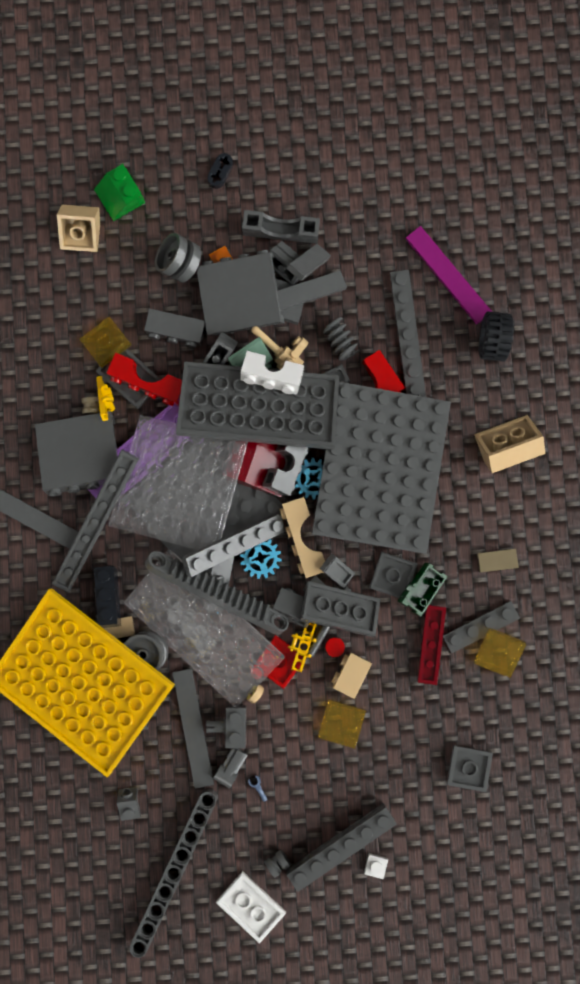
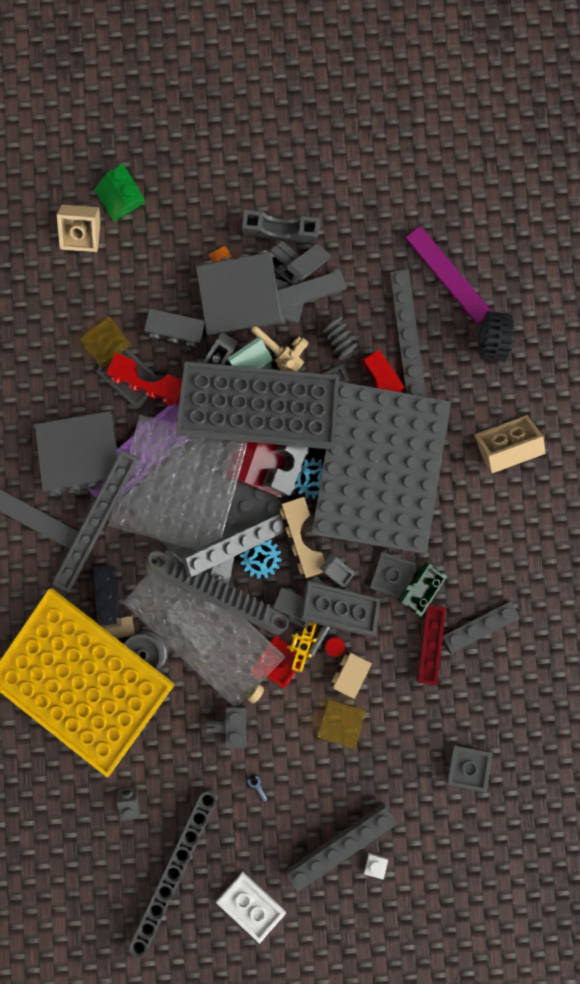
(91, 405): dark tan wheel -> none
(105, 398): yellow piece -> none
(178, 257): dark grey wheel -> none
(193, 728): dark grey tile -> none
(216, 168): black beam -> none
(228, 771): dark grey piece -> none
(277, 863): dark grey wheel -> none
(286, 379): white arch -> none
(497, 560): dark tan tile -> none
(500, 652): clear yellow tile -> none

